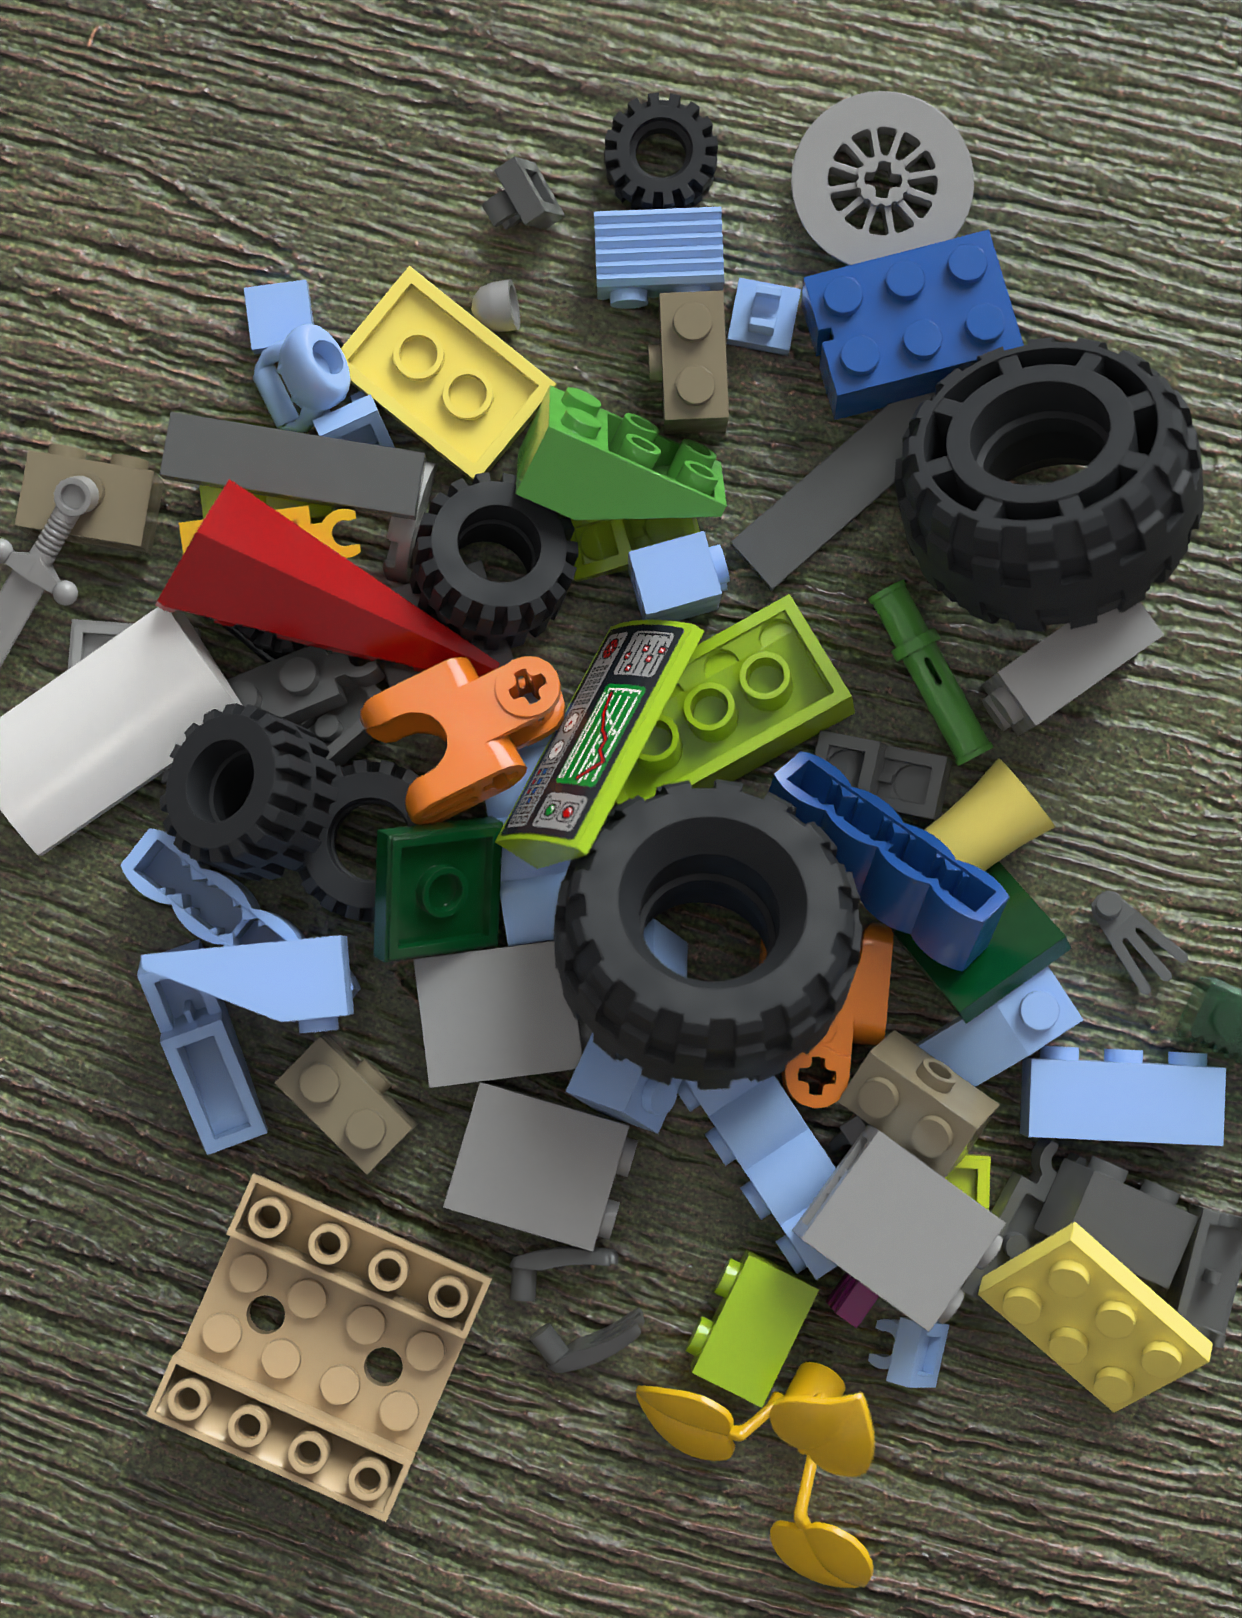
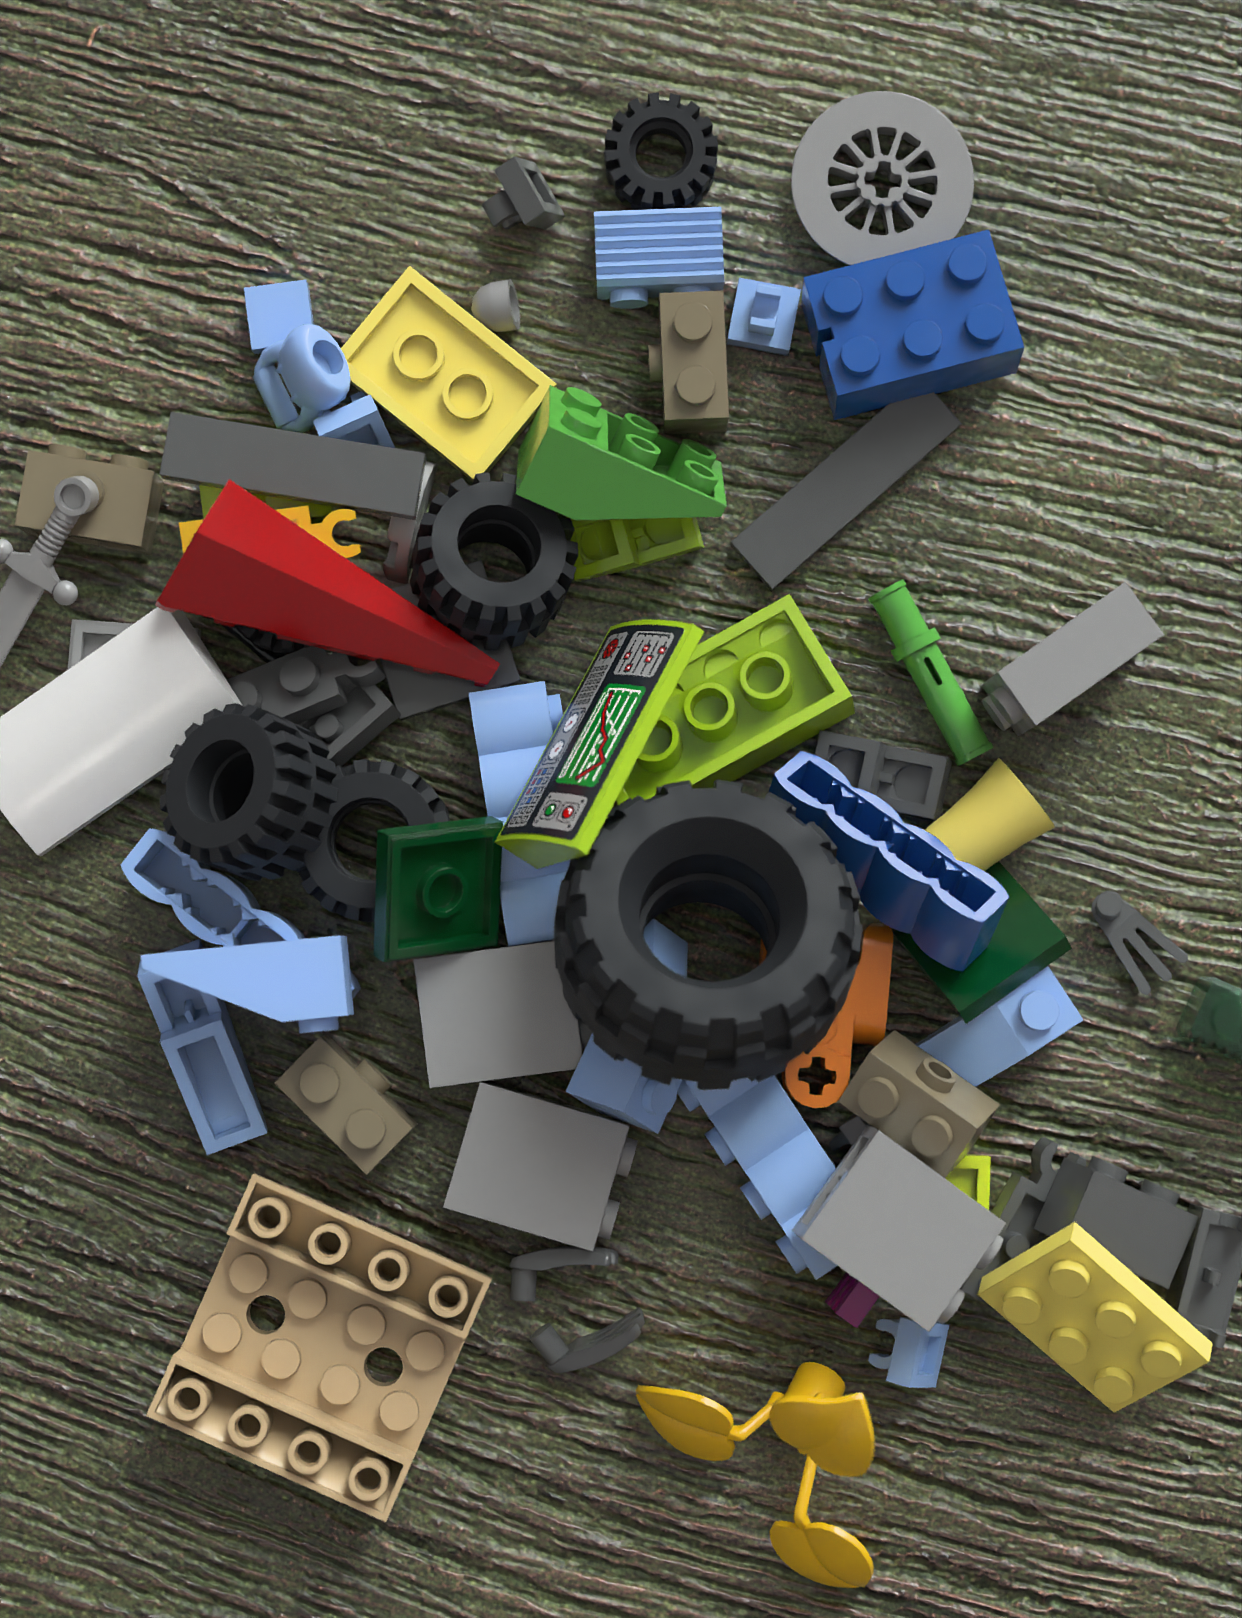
(480, 722): orange piece -> none
(678, 578): light blue brick -> none
(751, 1327): lime brick -> none
(1060, 545): black tyre -> none
(1123, 1097): light blue brick -> none

